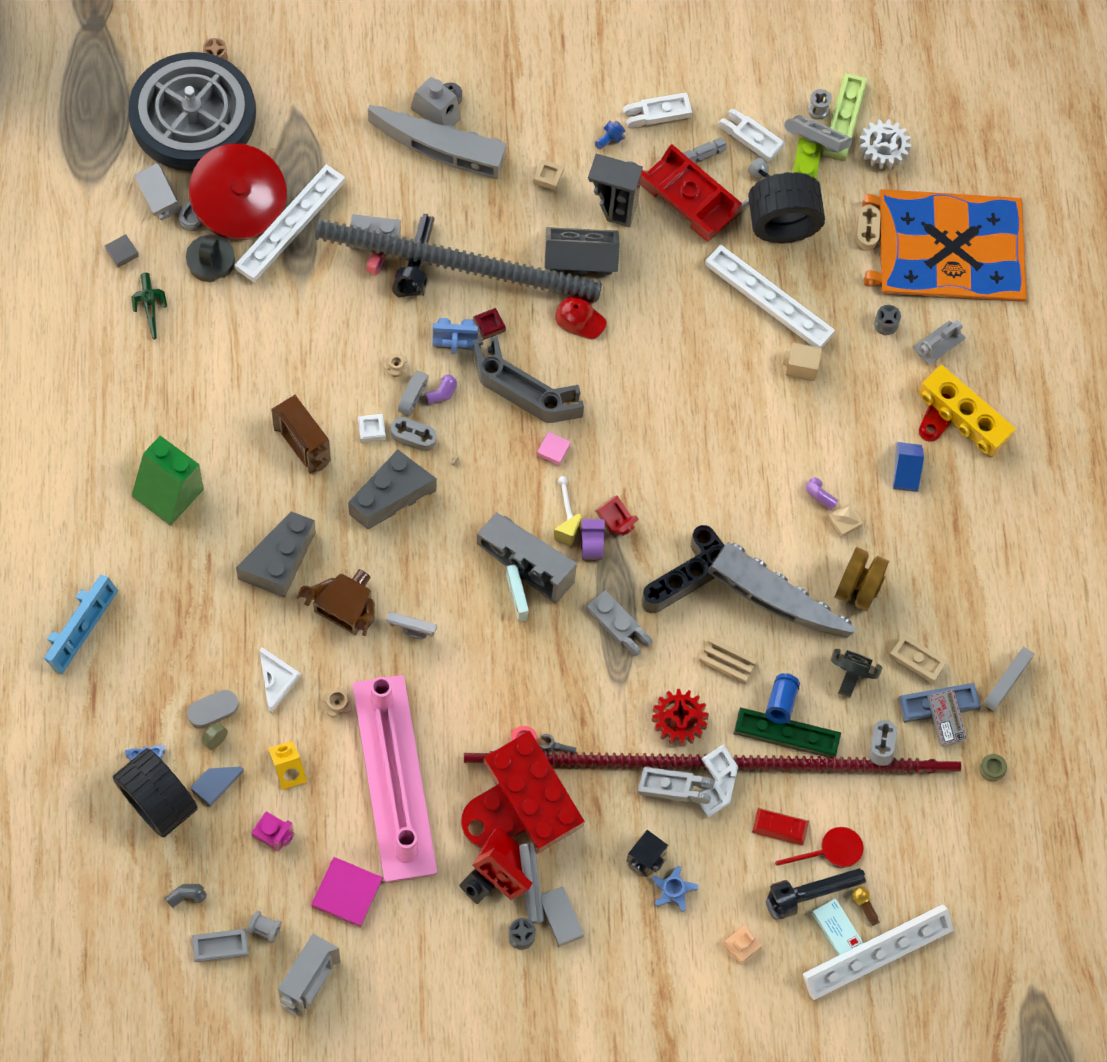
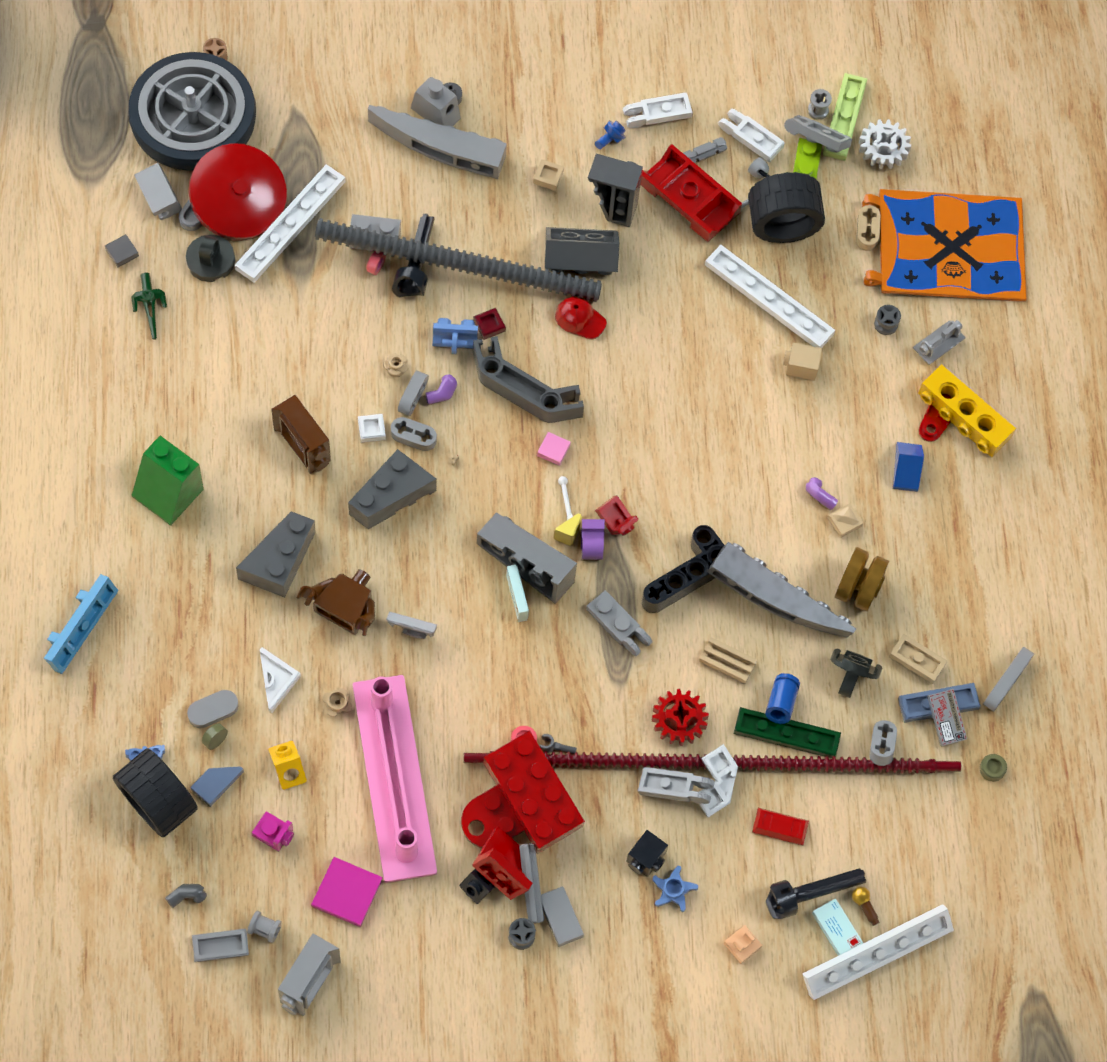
(839, 846): red piece -> none

